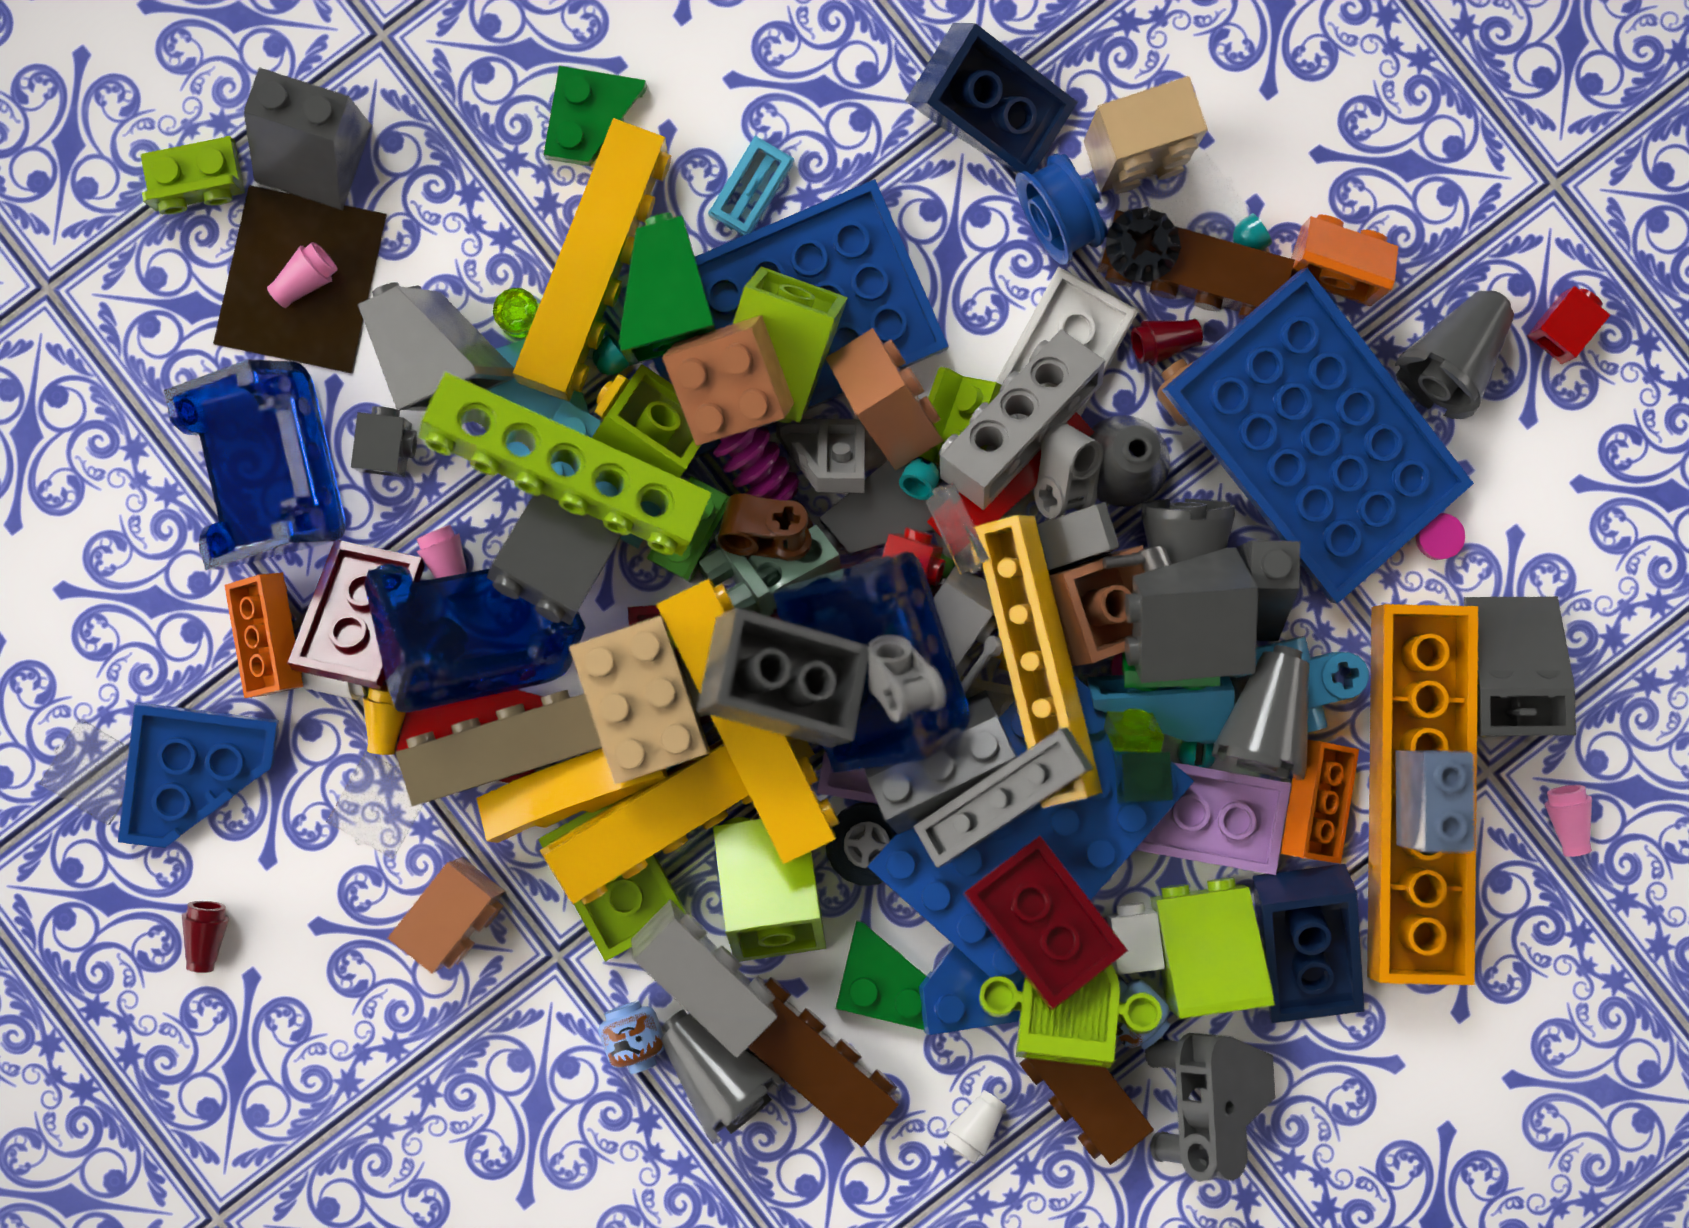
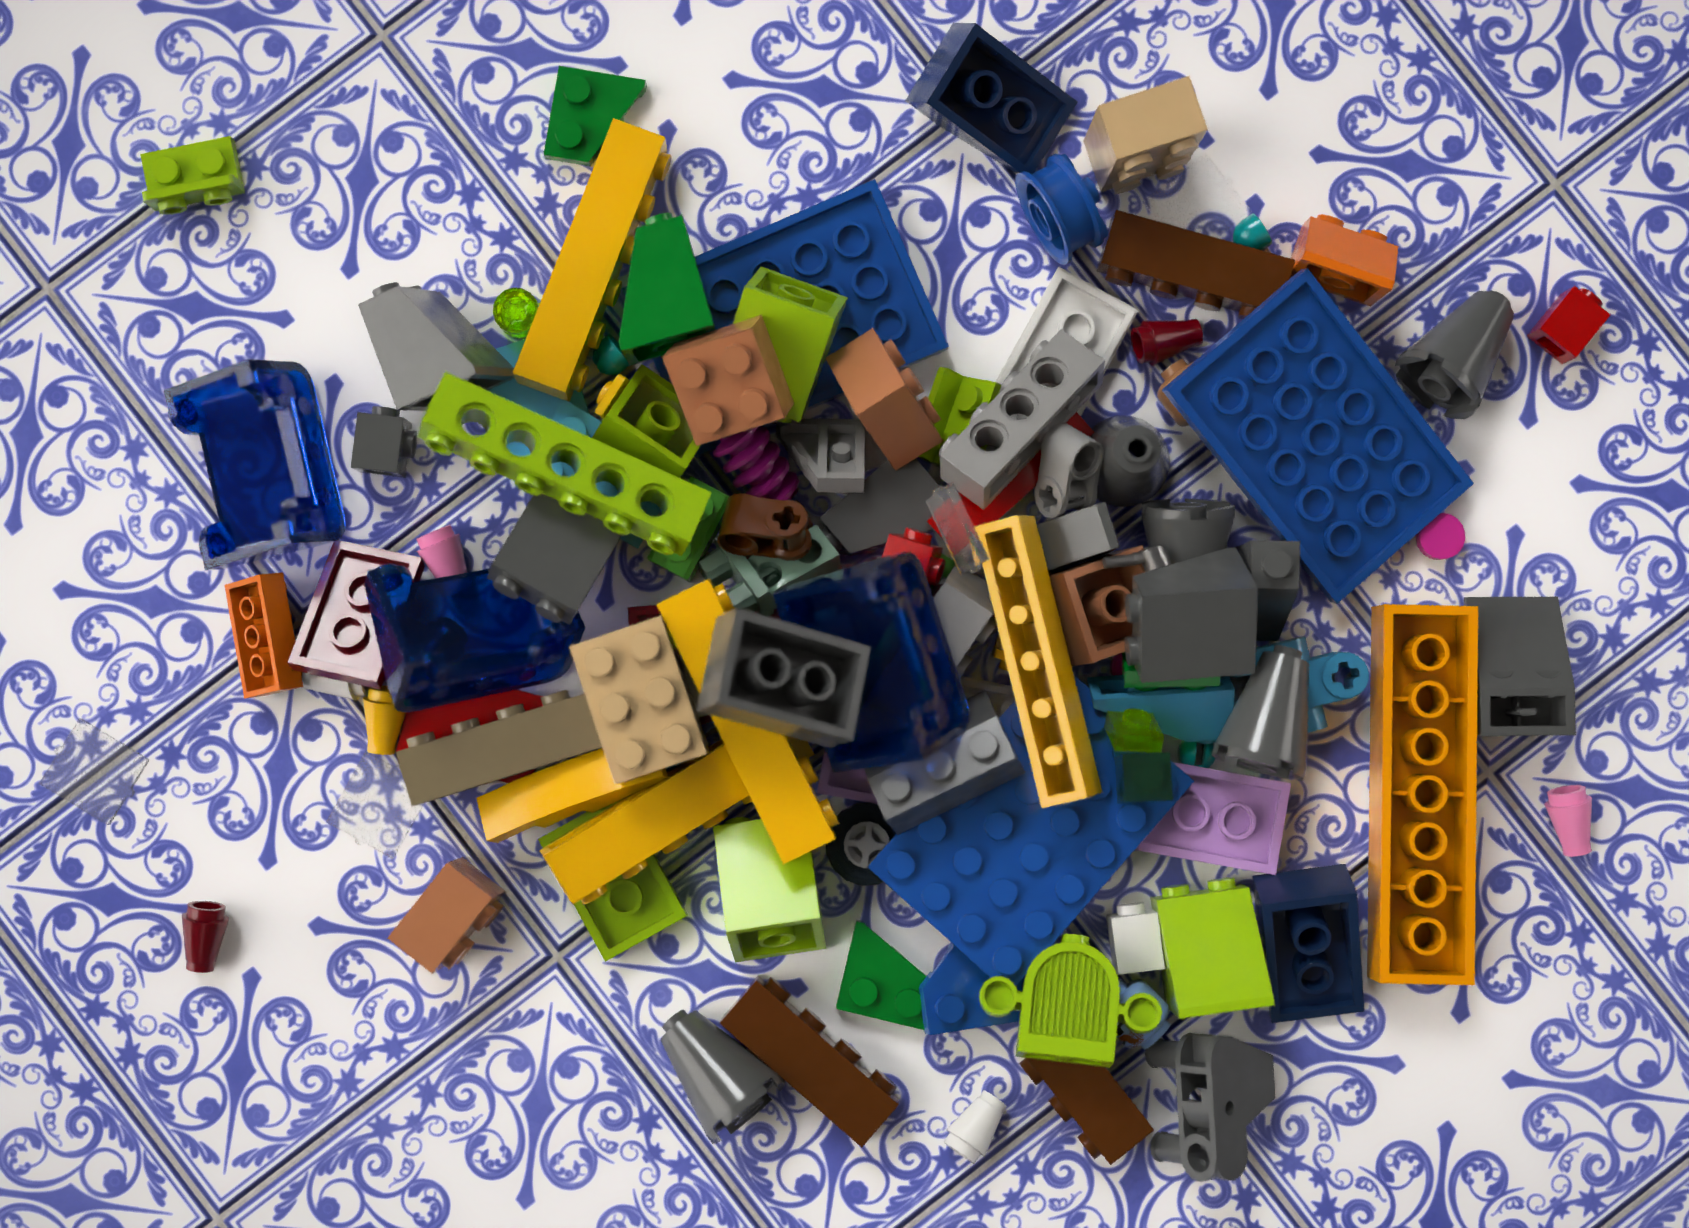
(187, 767): blue plate -> none
(303, 274): bright pink cone -> none
(304, 138): dark grey slope -> none
(322, 325): dark brown piece -> none
(631, 1037): light blue head -> none
(703, 978): light grey wedge -> none
(732, 221): medium azure tile -> none
(902, 678): light grey piece -> none
(919, 479): teal hinge -> none
(992, 647): light grey hinge -> none
(1003, 797): plate -> none
(1045, 922): dark red plate -> none
(1148, 265): black gear -> none
(1321, 803): orange piece -> none
(1435, 801): sand blue panel -> none

